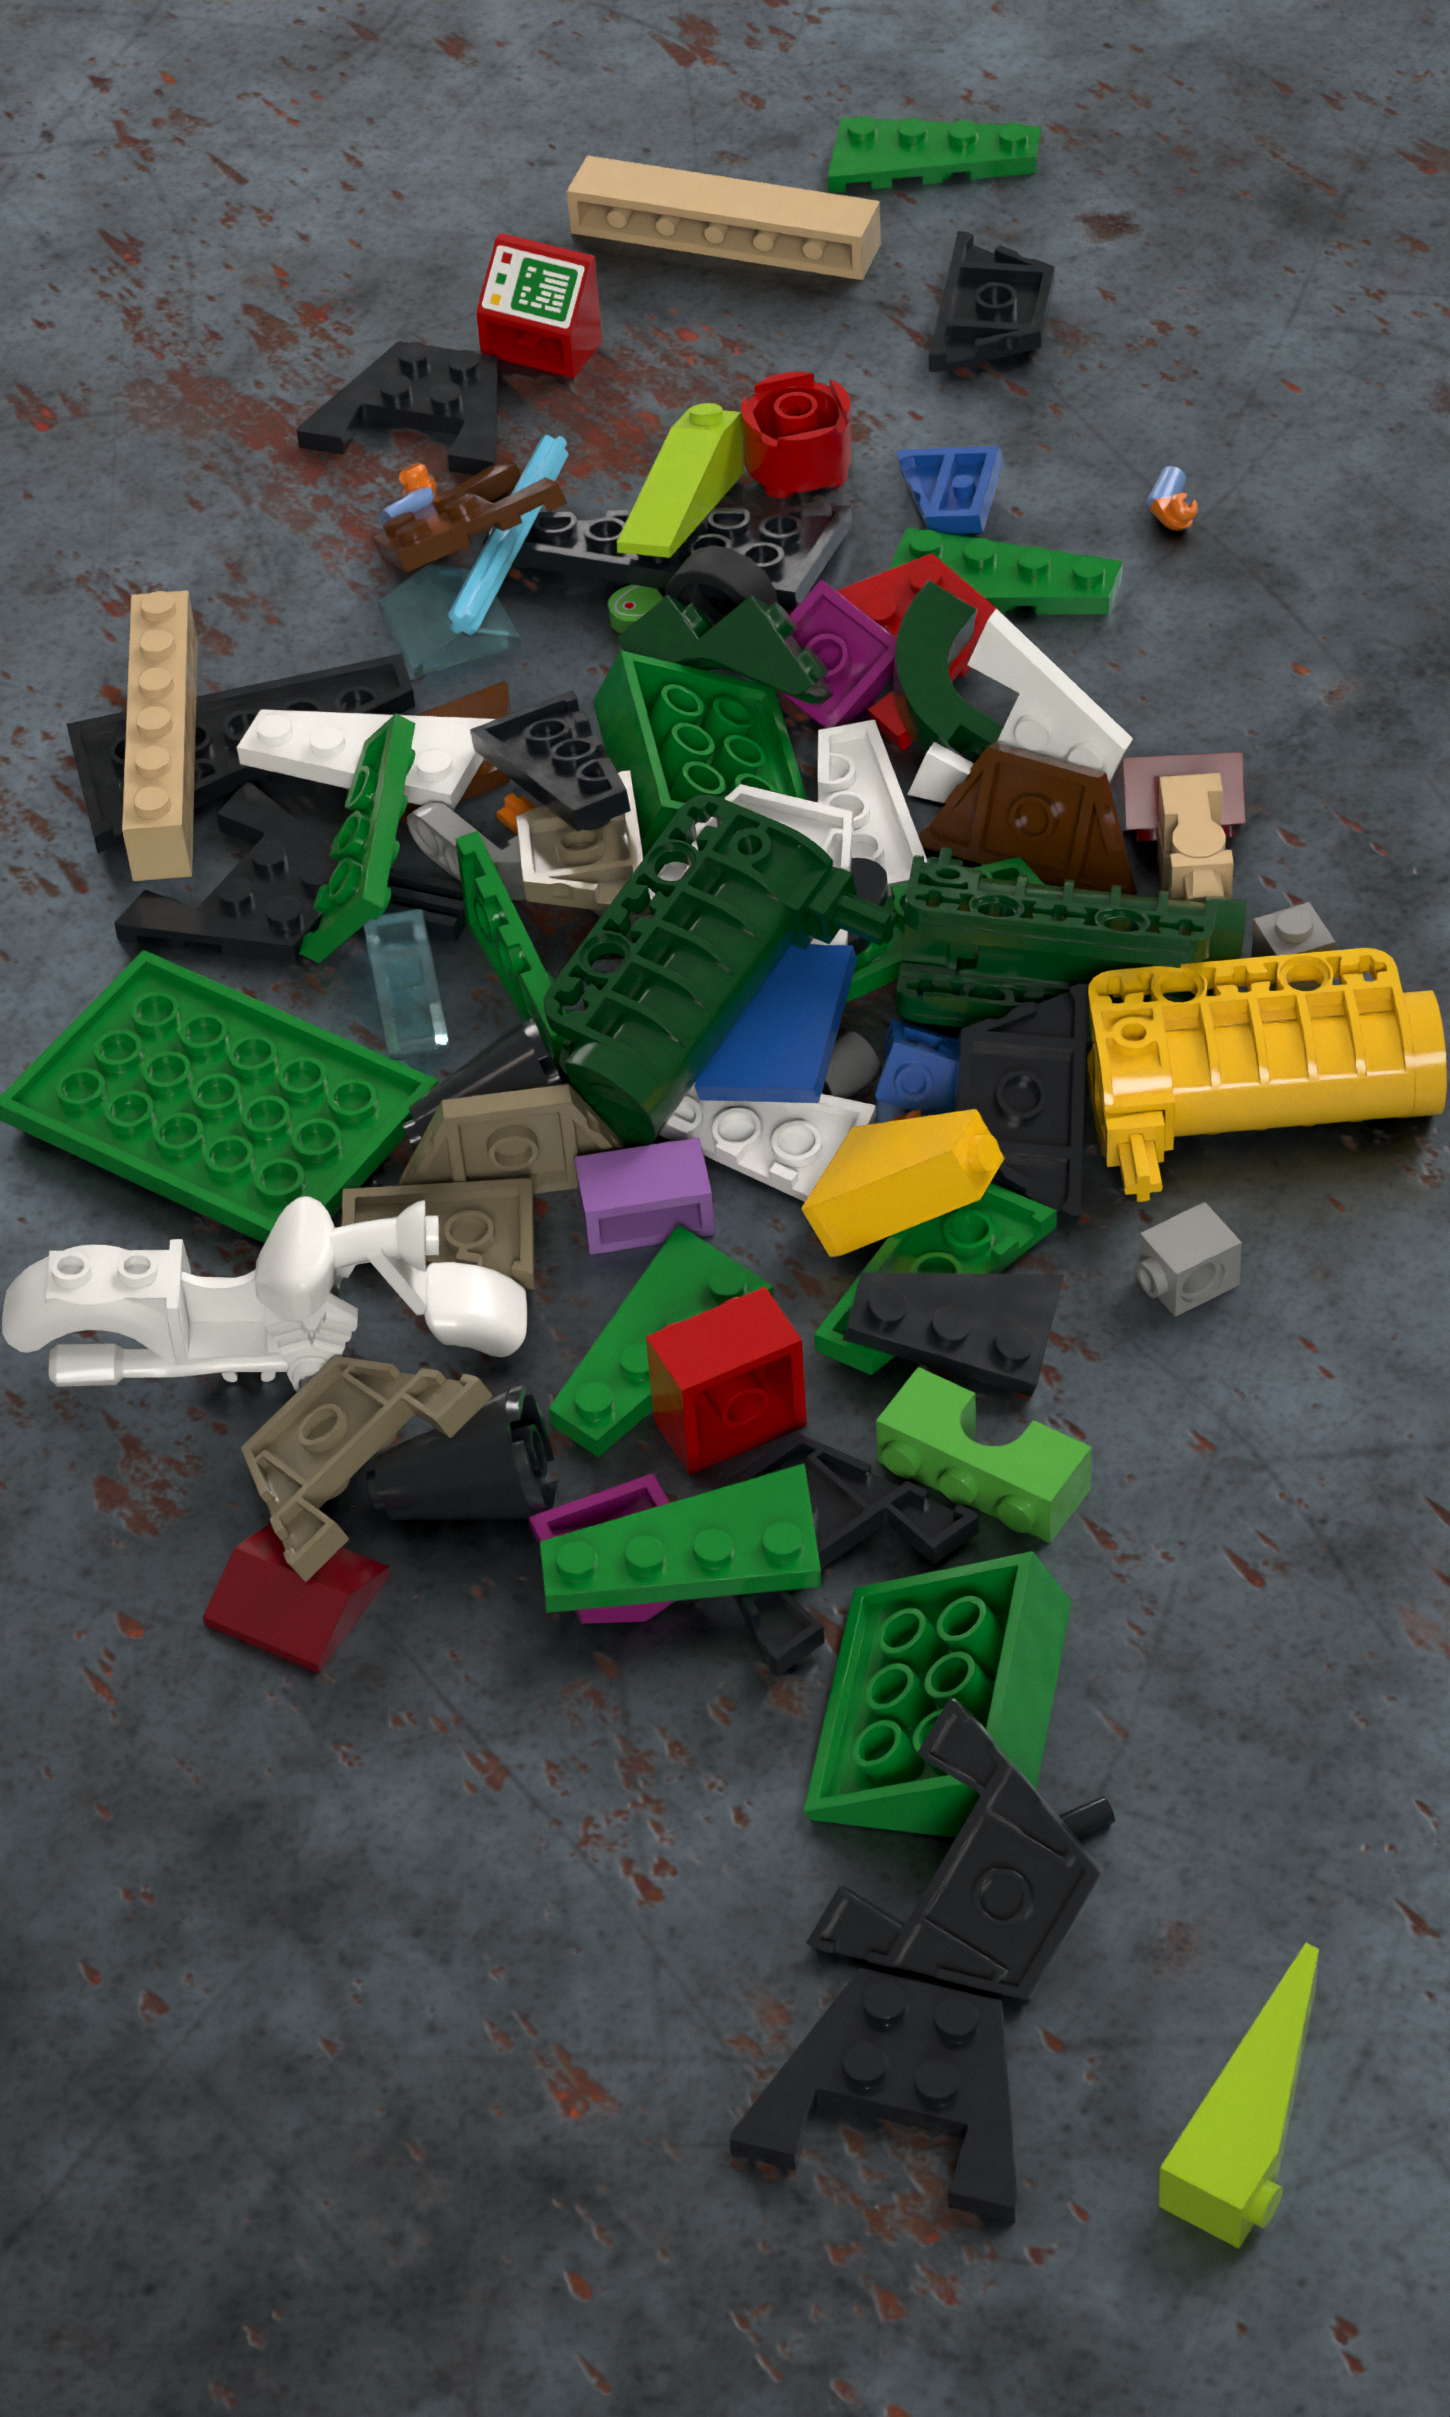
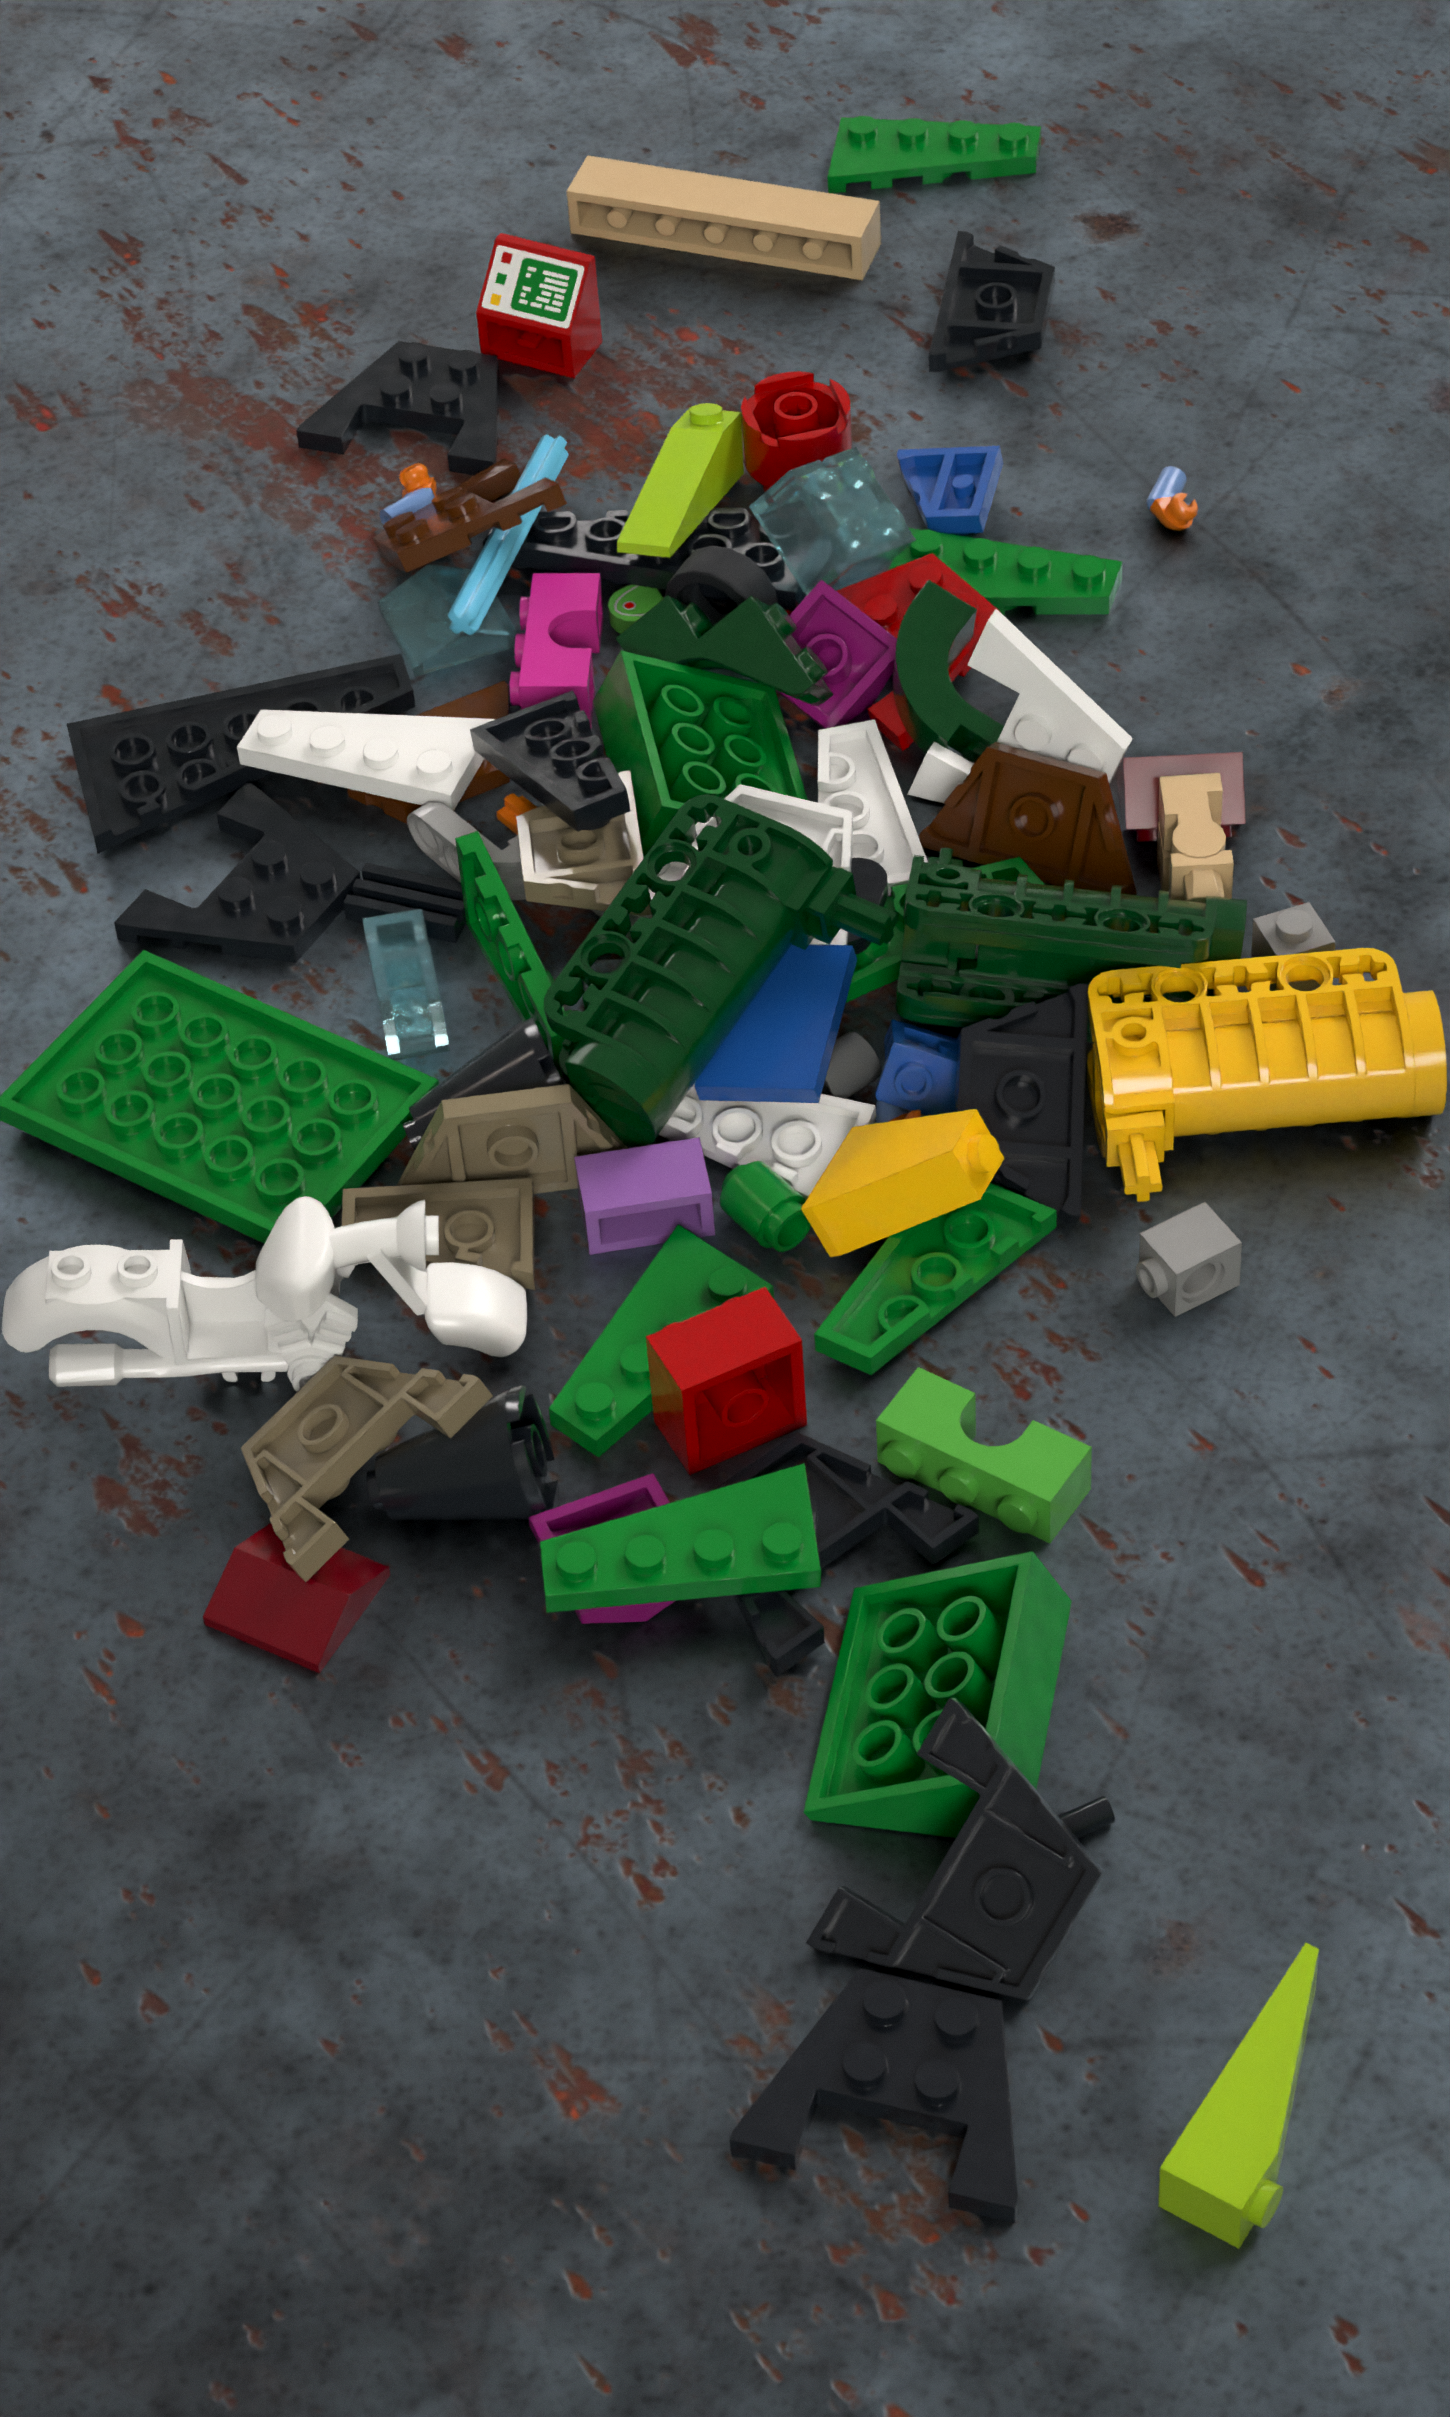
(160, 736): tan brick -> none
(365, 841): green wing -> none
(560, 635): none -> dark pink arch
(764, 1206): none -> green brick
(832, 521): none -> clear light blue piece
(959, 1323): black wing -> none

